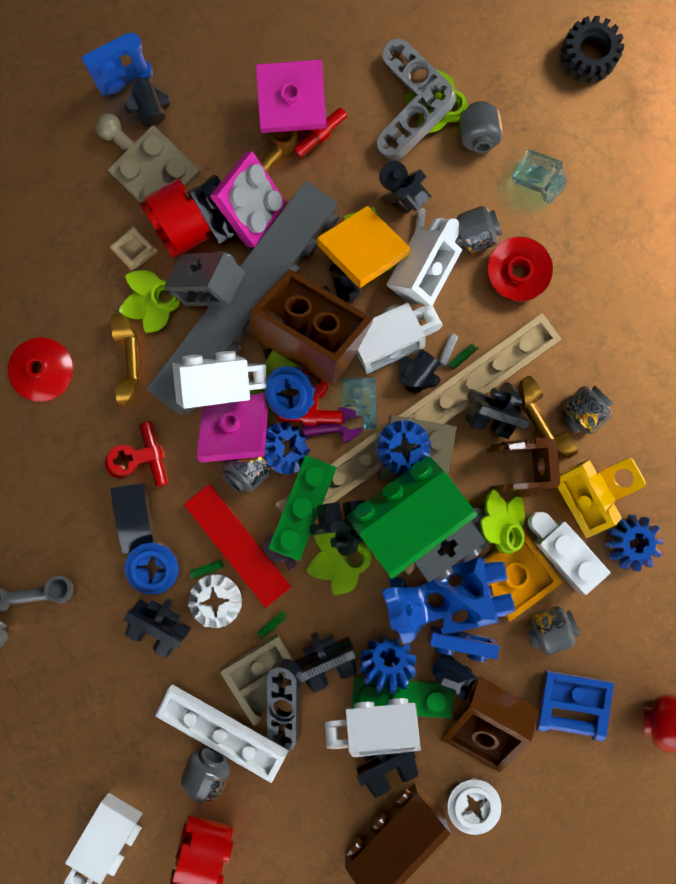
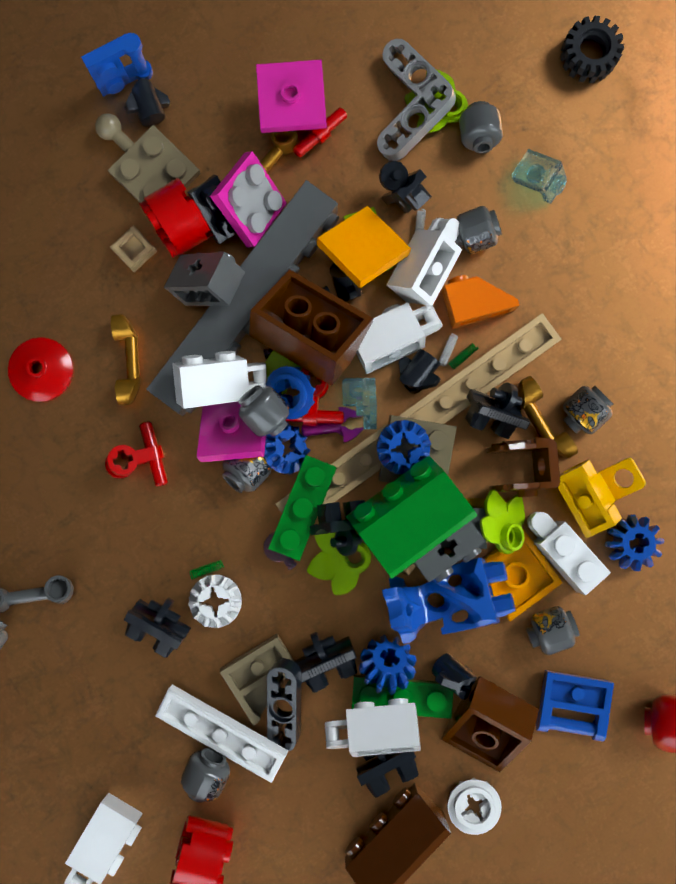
(132, 516): black slope -> none
(139, 576): blue gear -> none
(146, 300): lime plate -> none
(237, 545): red tile -> none
(263, 411): none -> dark grey head
(266, 627): green leg -> none
(475, 301): none -> orange slope
(476, 646): blue plate -> none
(528, 256): red dish -> none

